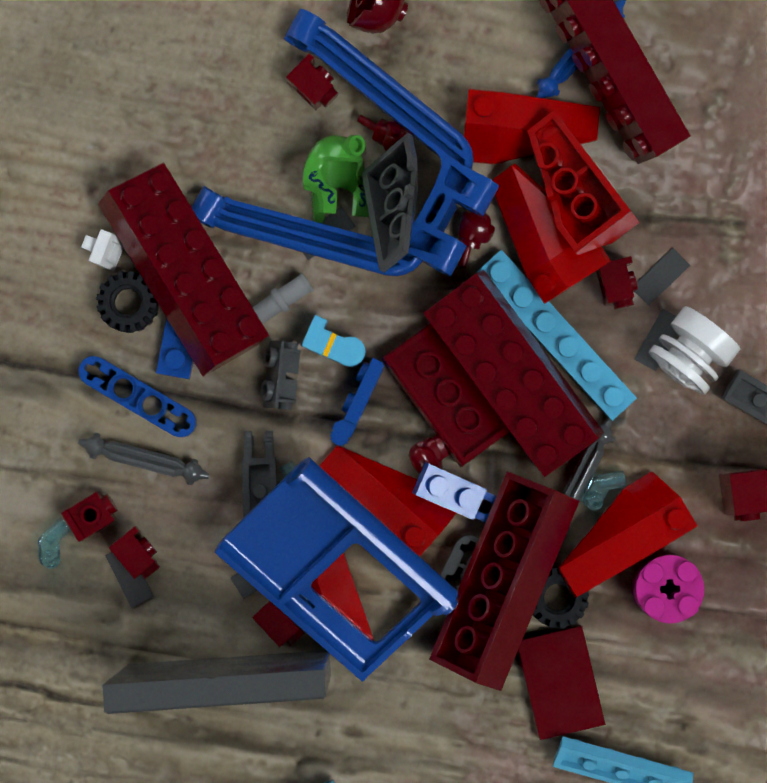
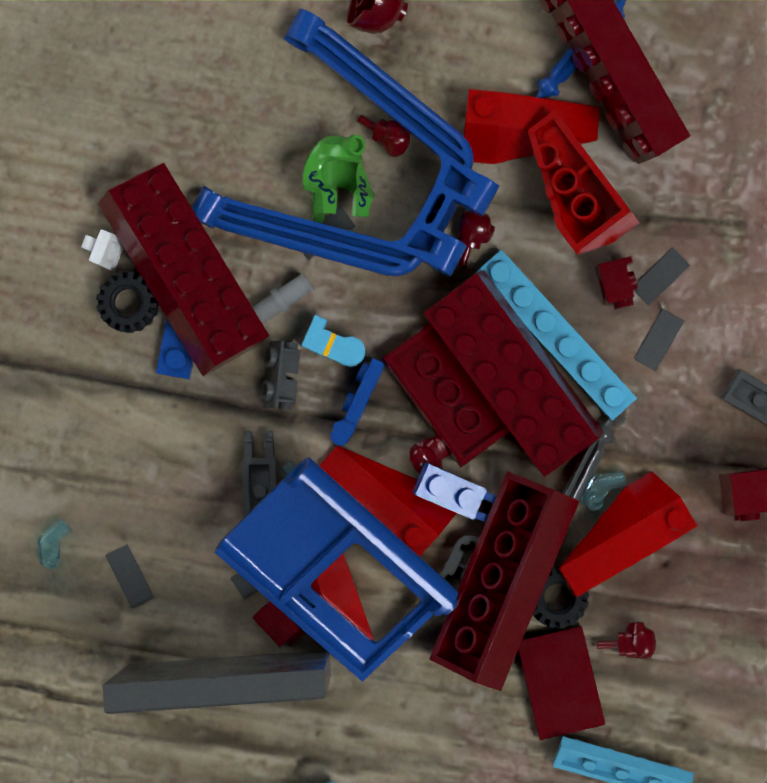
(80, 525): dark red brick -> none
(135, 554): dark red brick -> none
(136, 399): blue beam -> none
(143, 459): dark grey wheel -> none
(312, 83): dark red brick -> none
(391, 200): dark grey wedge -> none
(541, 247): red wedge -> none
(634, 643): none -> dark red piece
(682, 601): dark pink brick -> none
(697, 346): white wheel -> none

